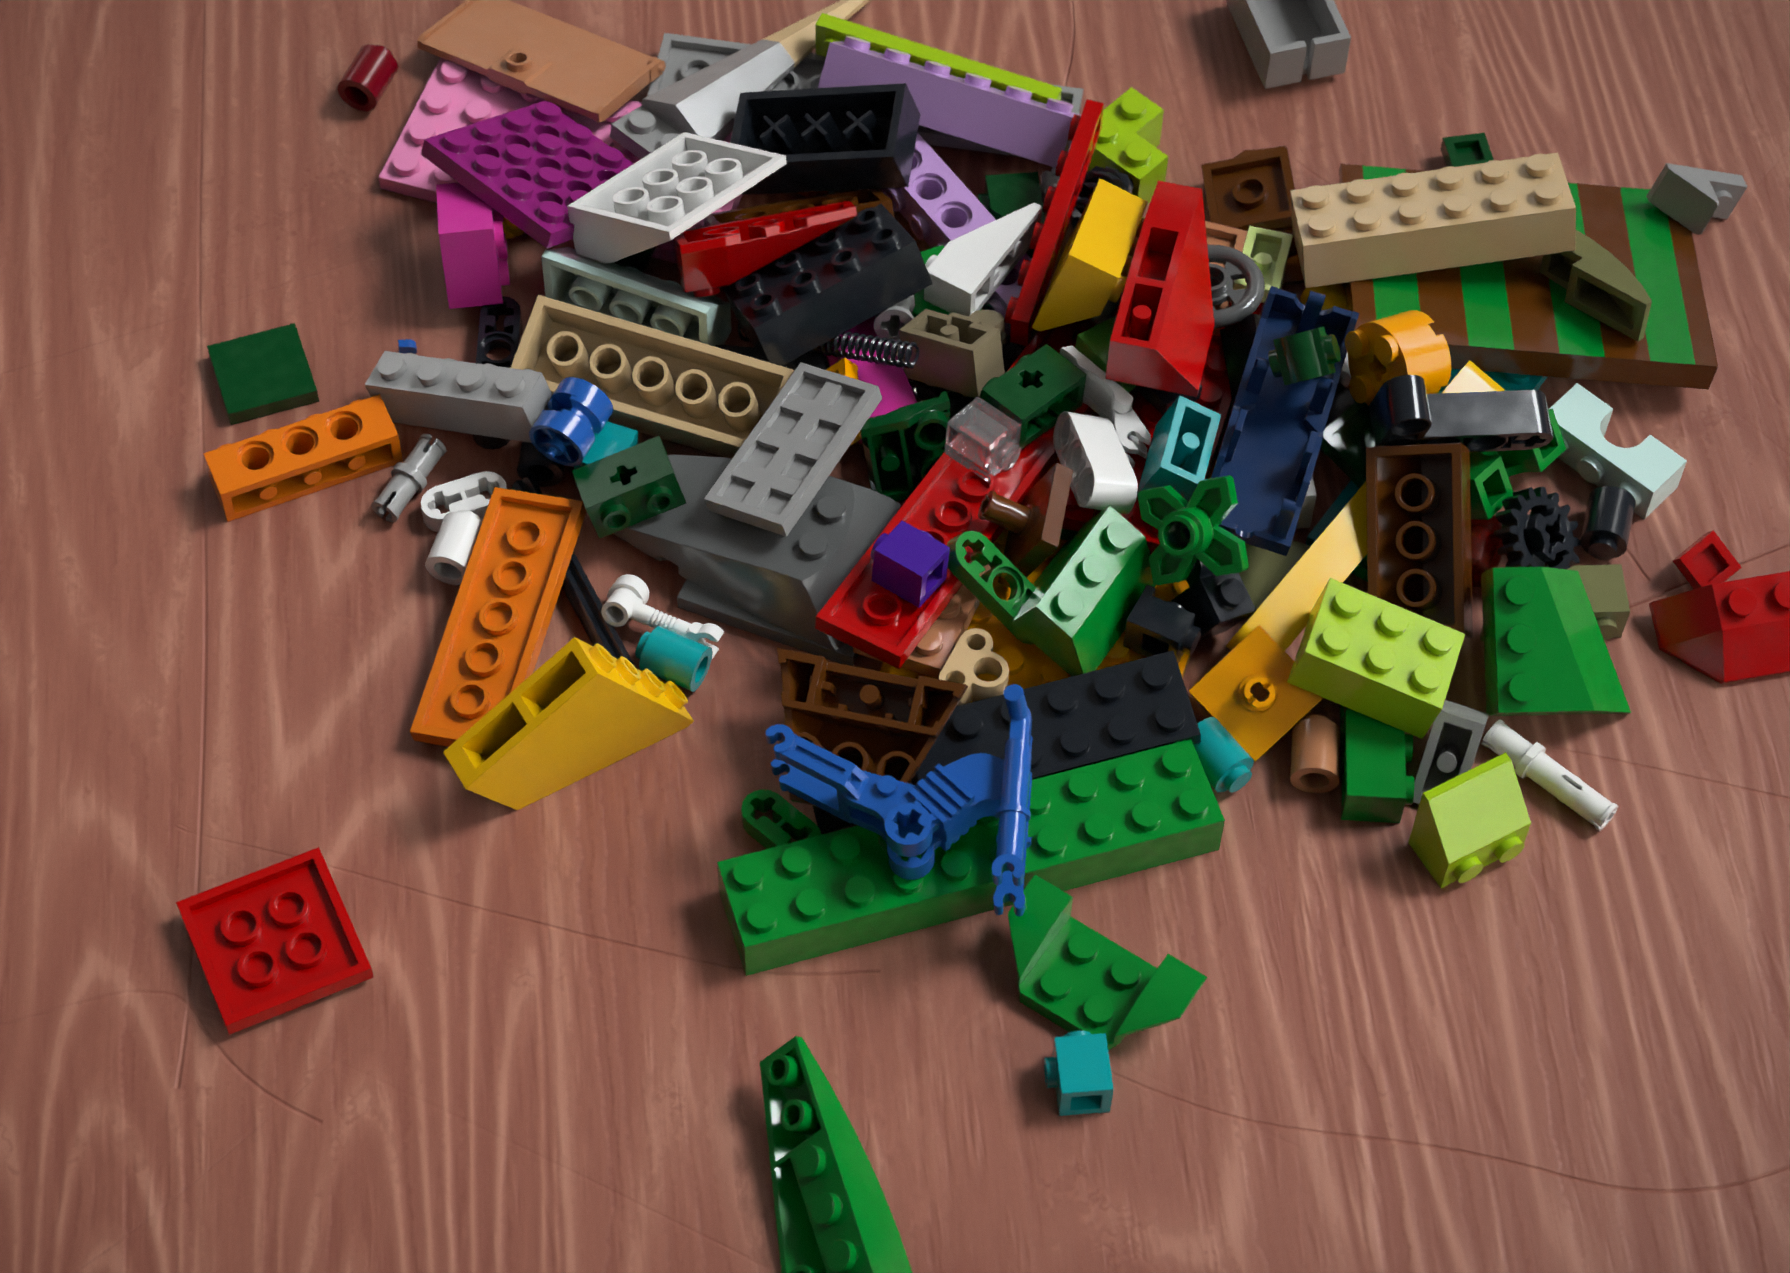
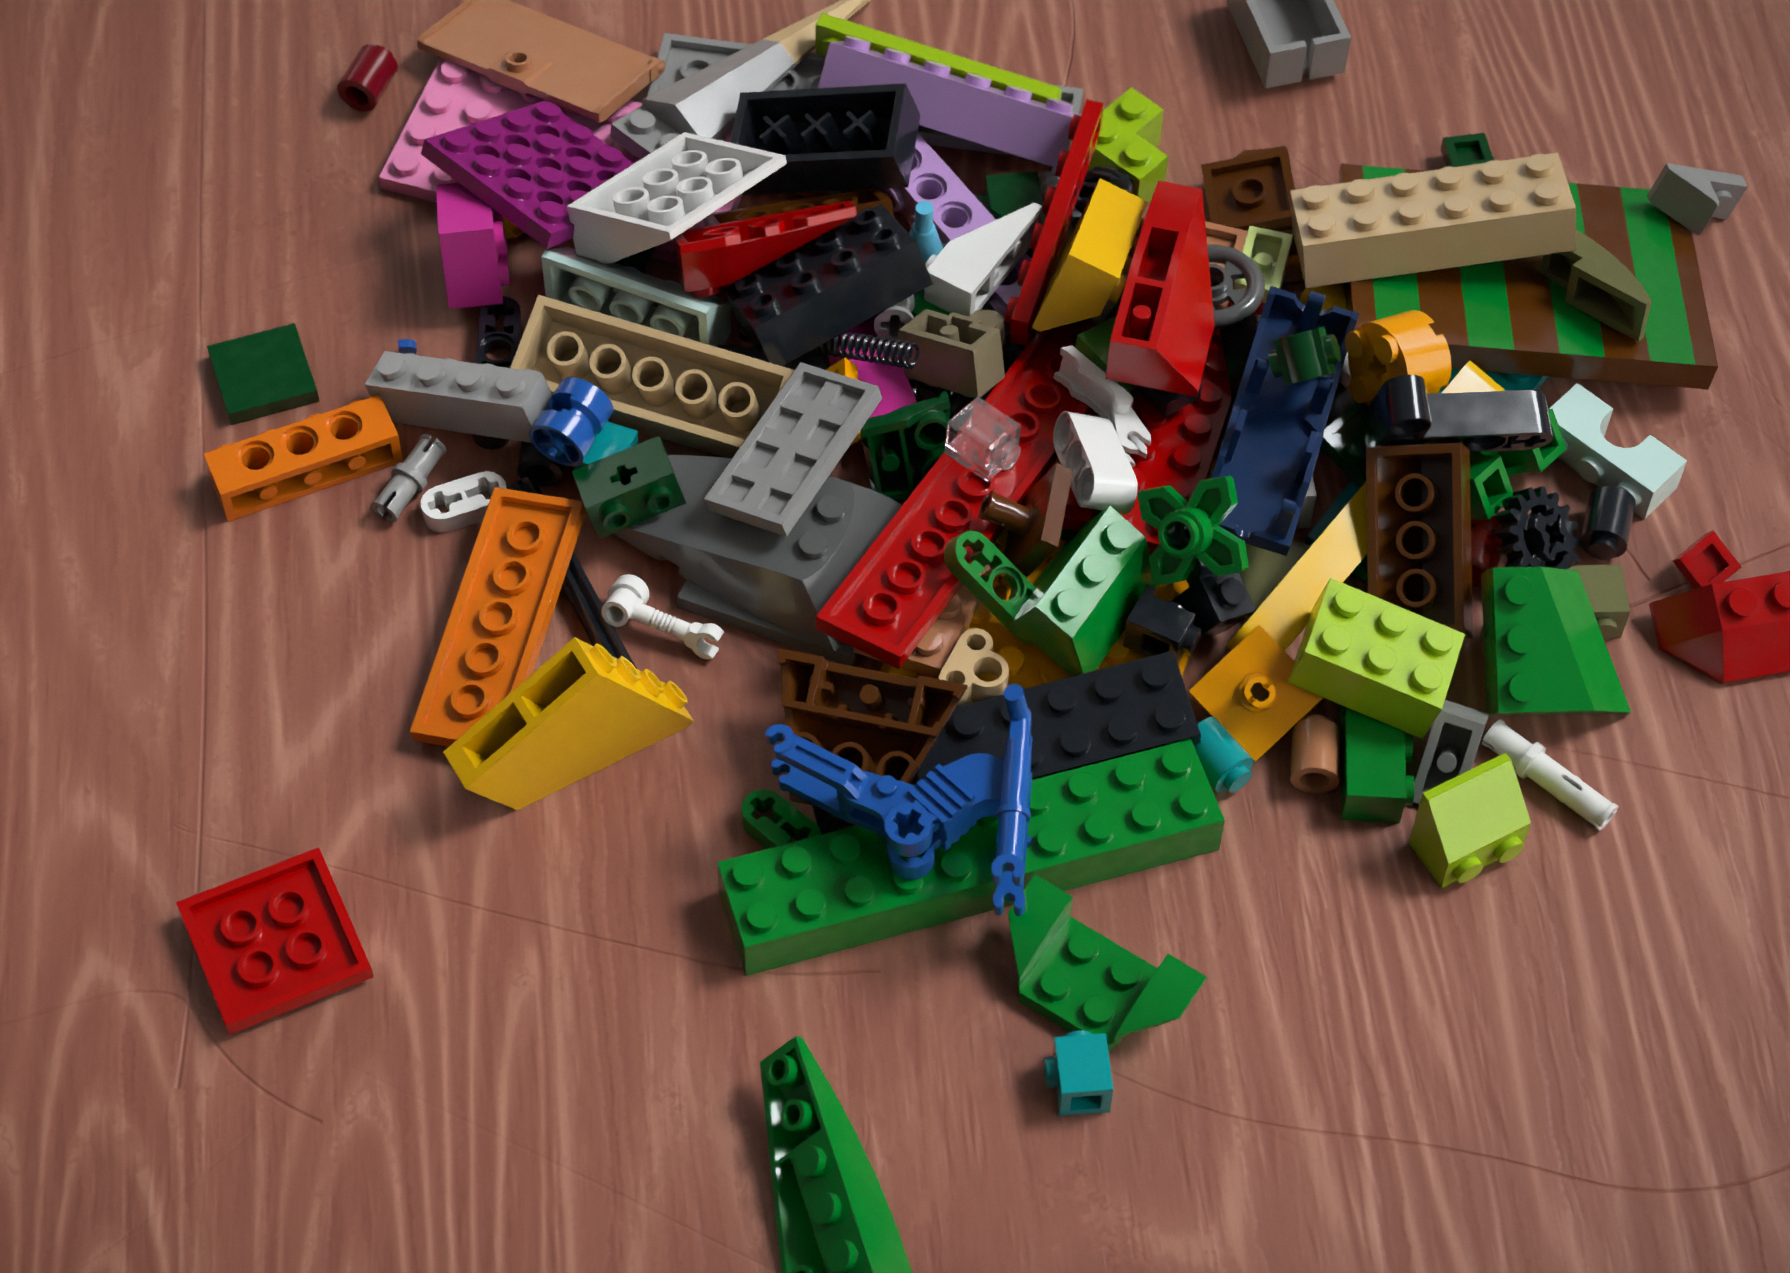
(453, 546): white brick -> none
(674, 657): teal brick -> none
(909, 563): dark purple brick -> none
(925, 232): none -> medium azure cone
(1037, 392): dark green brick -> none
(1180, 447): teal brick -> none

